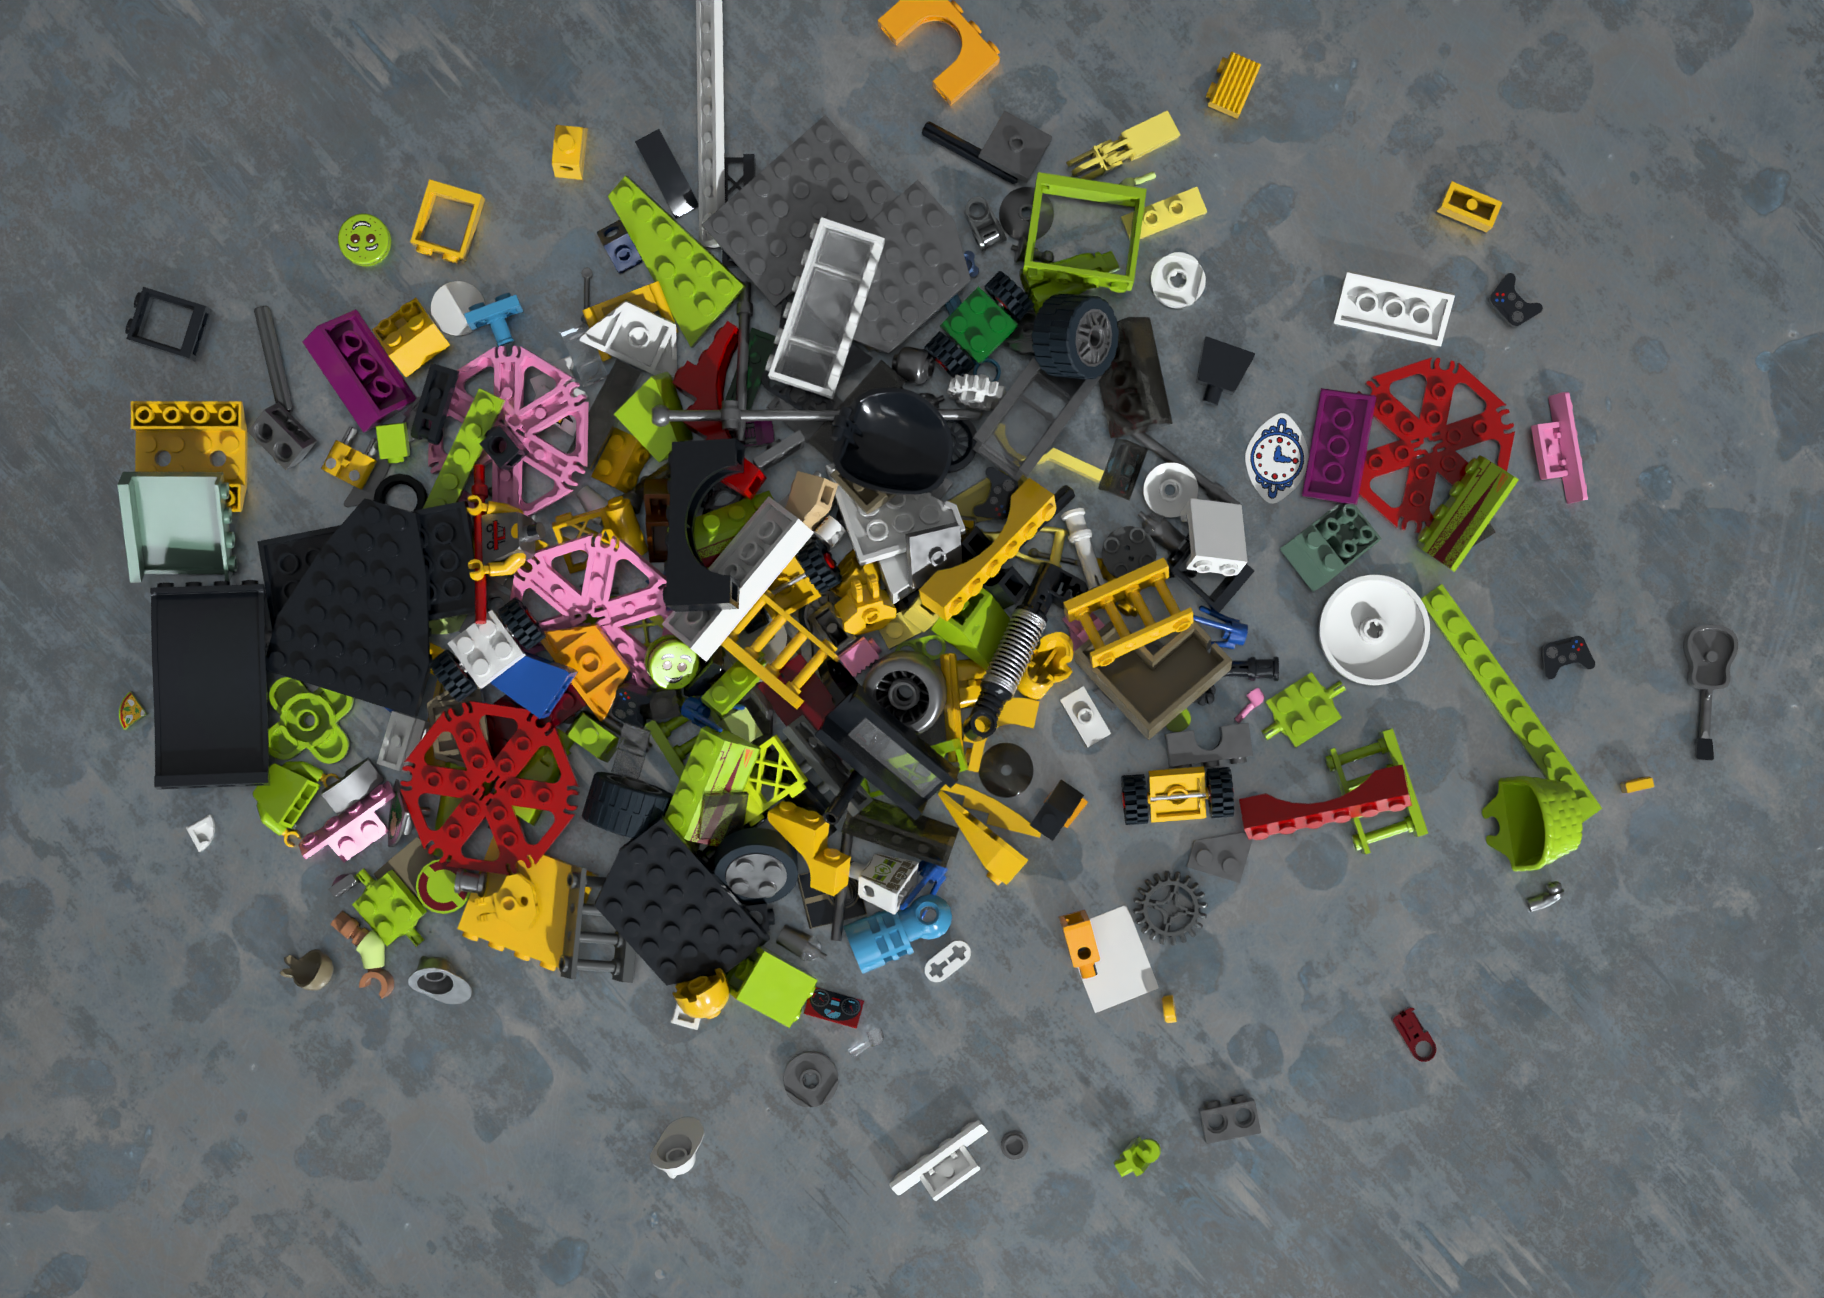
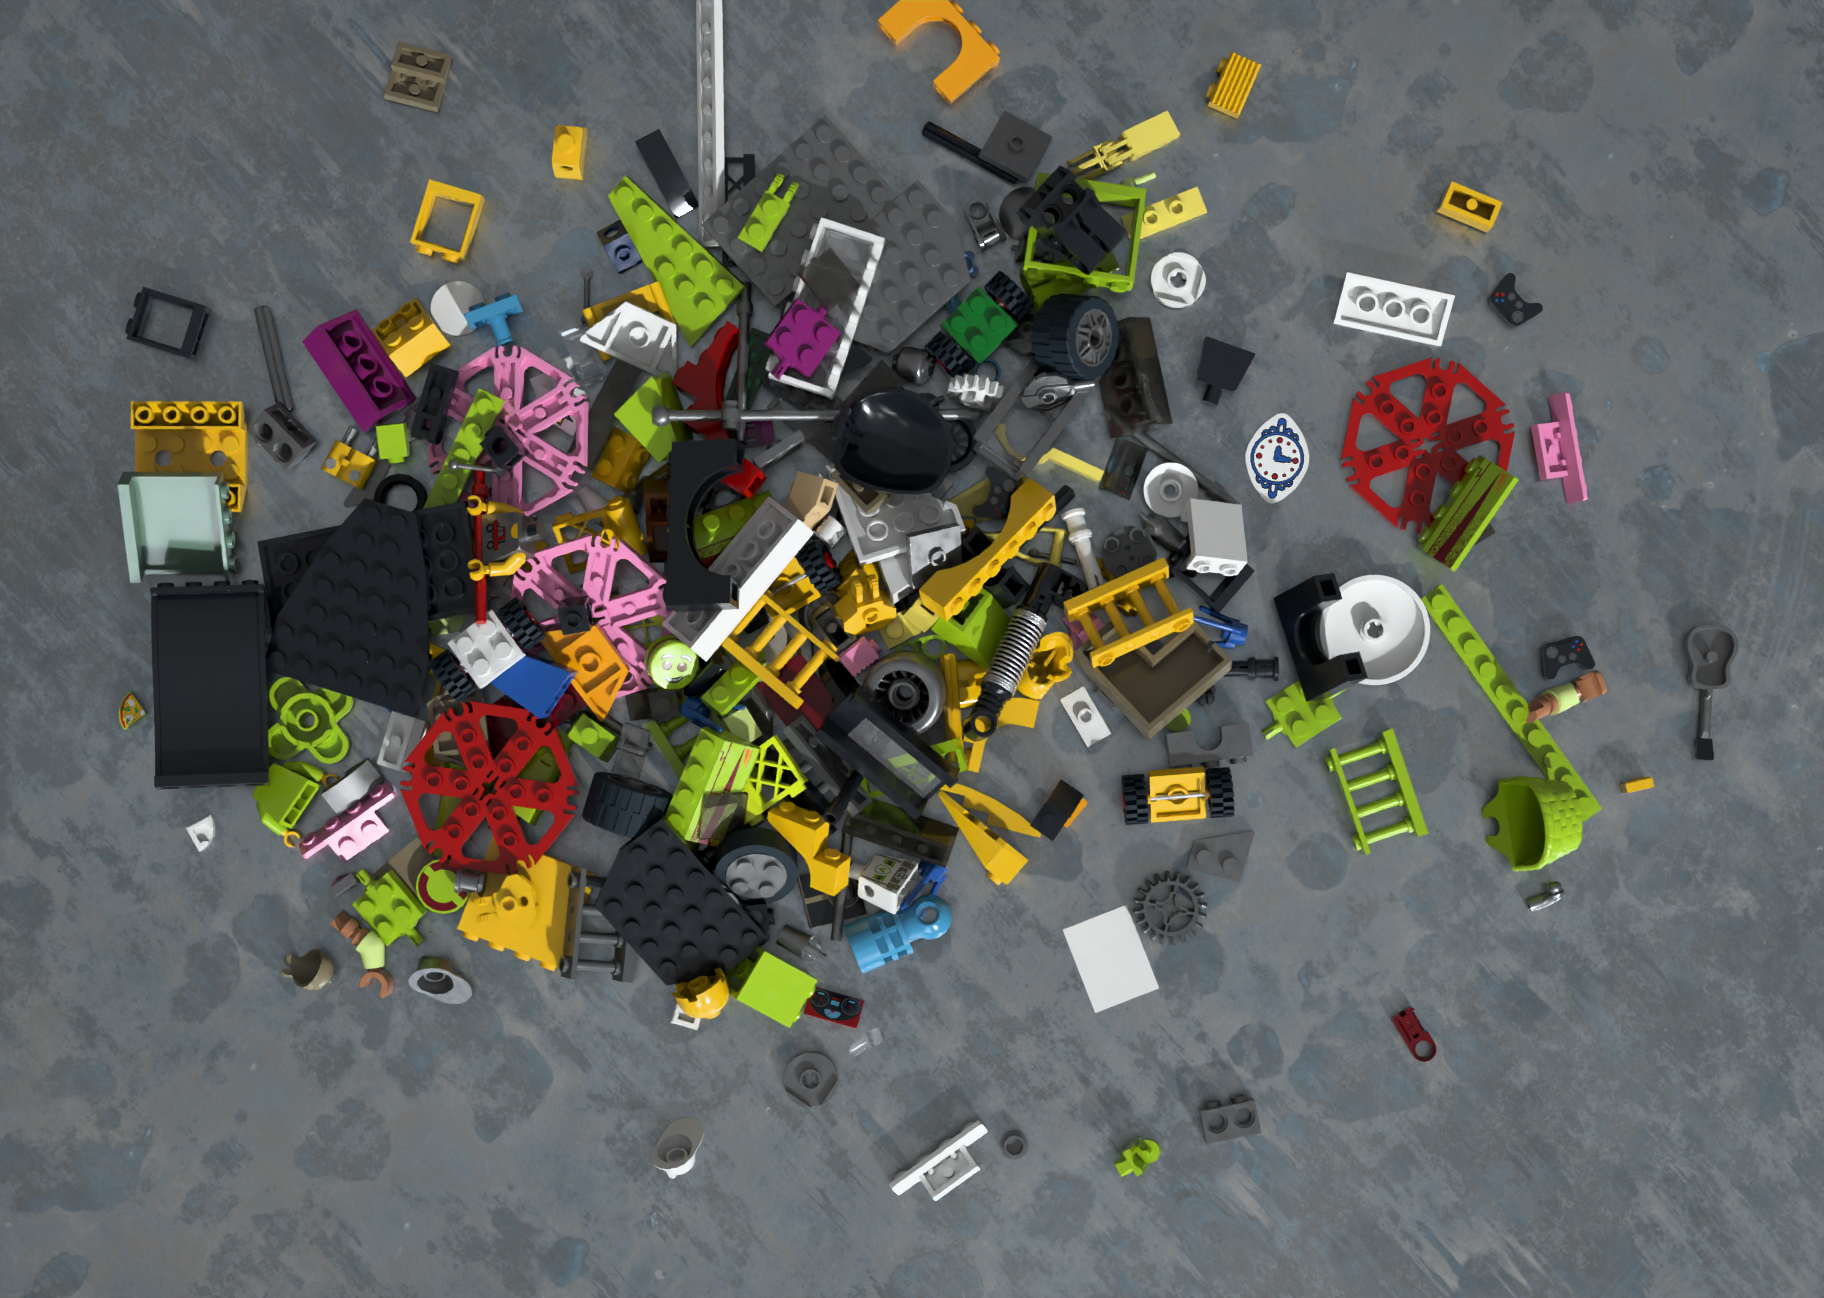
(364, 240): lime head -> none
(399, 817): flat silver shield -> none
(418, 77): none -> dark tan slope
(454, 464): none -> flat silver hinge
(576, 615): none -> black brick
(628, 703): black piece -> none
(767, 215): none -> lime hinge
(801, 339): none -> magenta plate
(828, 279): none -> clear smoke piece
(943, 955): white beam -> none
(991, 765): clear smoke dish -> none
(1051, 390): none -> flat silver piece
(1079, 934): light orange torso -> none
(1080, 229): none -> black connector
(1169, 1009): yellow tile -> none
(1256, 698): bright pink hand -> none
(1298, 614): none -> black arch
(1330, 544): sand green slope -> none
(1339, 446): magenta tile -> none
(1381, 792): red arch -> none
(1565, 696): none -> nougat piece

